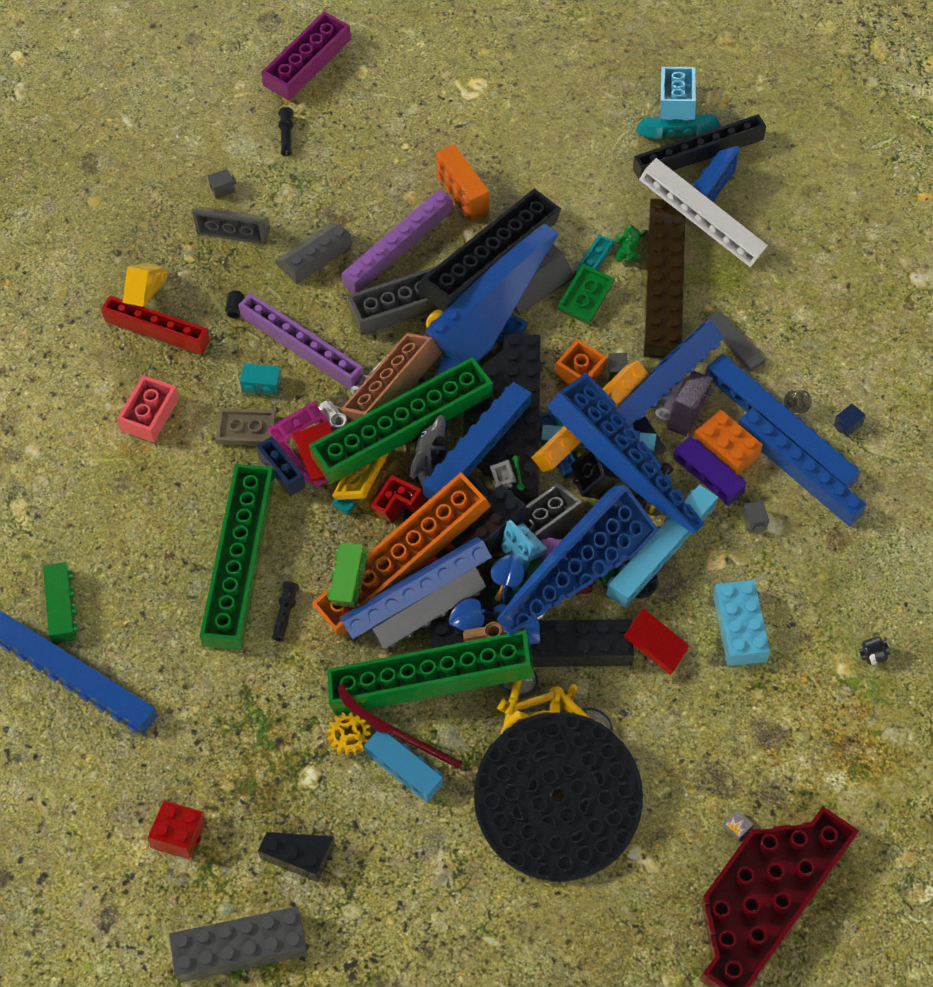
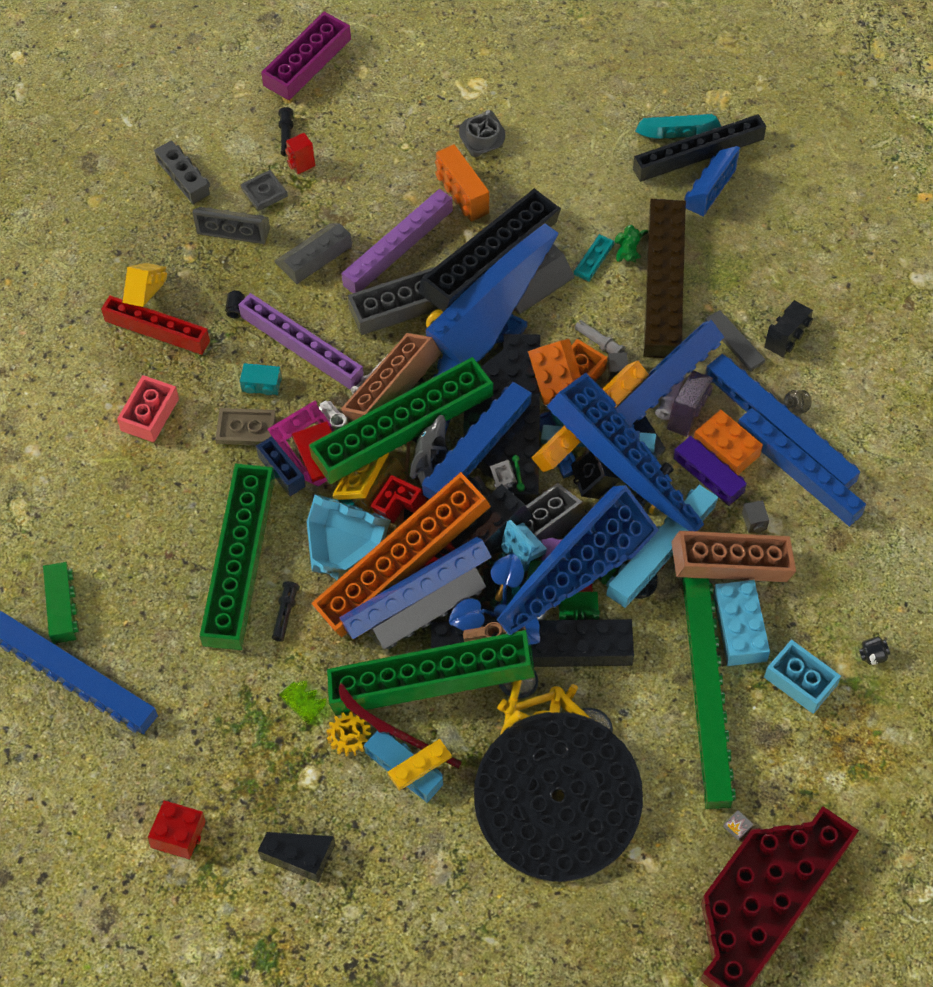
(182, 172): none -> dark grey brick
(222, 183): dark grey brick -> none
(238, 944): dark grey brick -> none
(264, 190): none -> dark grey plate
(300, 153): none -> red brick
(302, 702): none -> clear neon green plate
(341, 535): none -> medium azure panel
(347, 575): bright green brick -> none
(419, 764): none -> yellow plate
(482, 133): none -> dark grey piece
(554, 368): none -> orange brick
(580, 607): none -> green hinge
(585, 294): green plate -> none
(606, 343): none -> light grey pin
(656, 641): red tile -> none
(678, 93): medium azure brick -> none
(703, 212): white brick -> none
(708, 694): none -> green brick
(733, 556): none -> nougat brick
(789, 328): none -> black wedge
(802, 676): none -> medium azure brick
(849, 420): dark blue brick -> none

